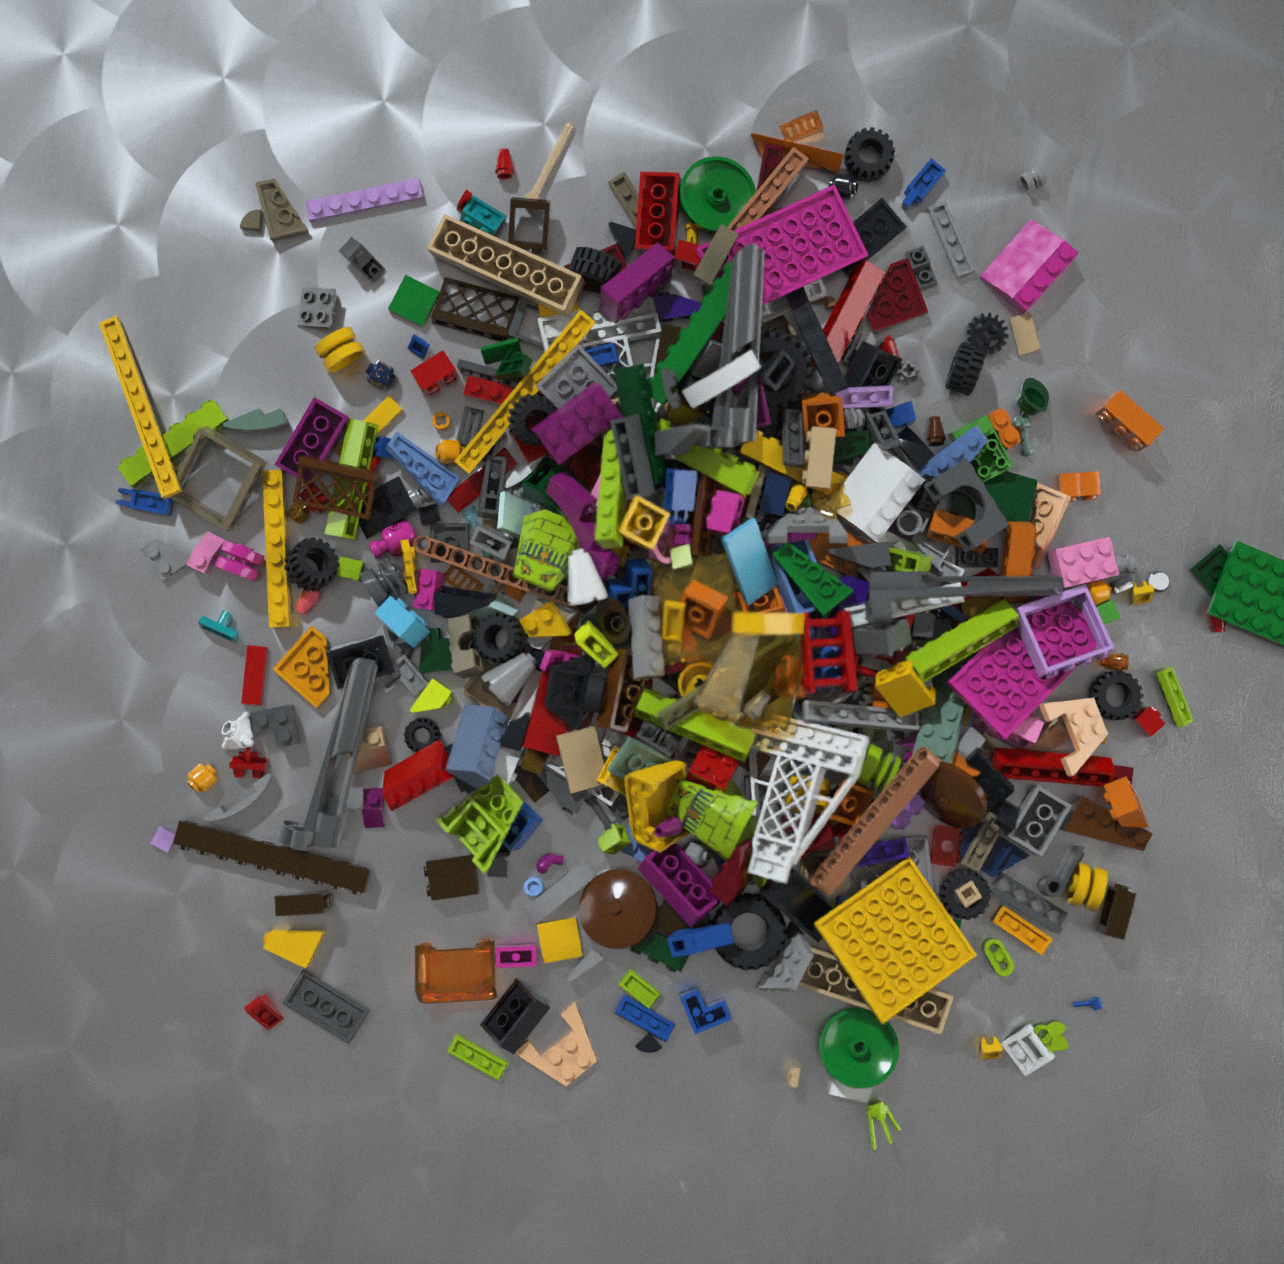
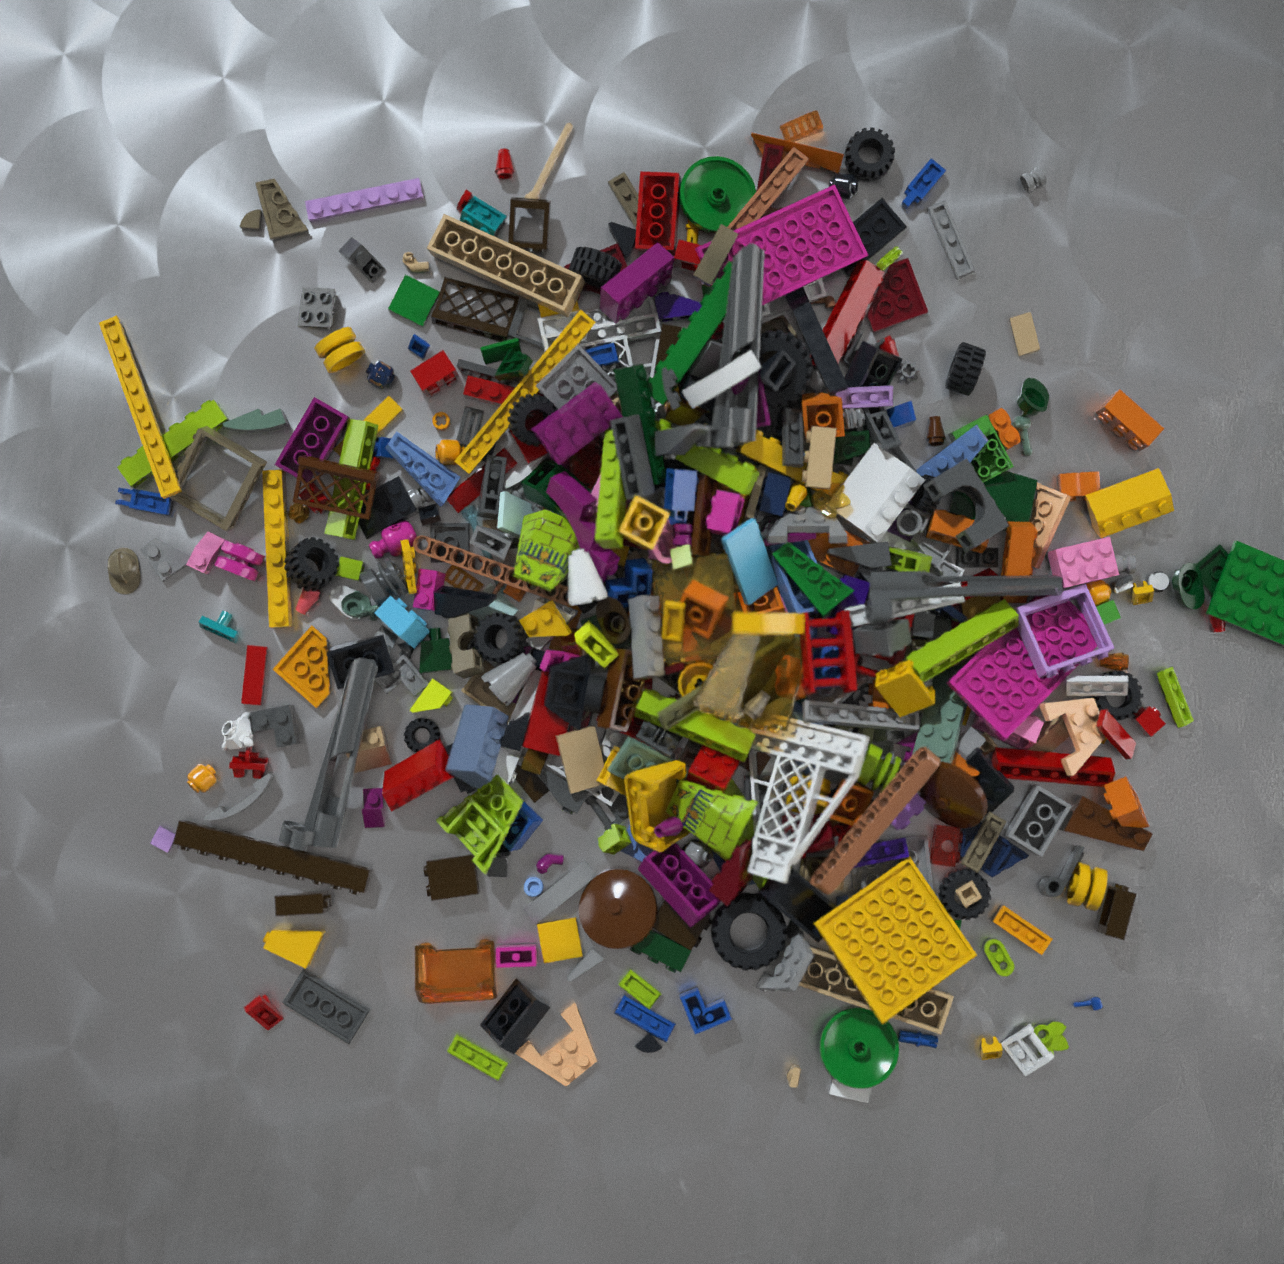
(124, 570): none -> dark tan piece
(353, 604): none -> sand green hair
(413, 265): none -> tan arm
(699, 939): blue slope -> none
(877, 1110): lime plant -> none
(889, 258): none -> lime axle
(914, 447): black slope -> none
(917, 1038): none -> blue axle
(921, 267): dark grey slope -> none
(988, 326): black gear -> none
(1006, 816): black slope -> none
(1011, 900): dark grey fence -> none
(1028, 265): dark pink slope -> none
(1097, 686): none -> white plate
(1116, 734): none -> red tile
(1122, 771): dark red tile -> none
(1129, 503): none -> yellow slope
(1189, 585): none -> dark green piece

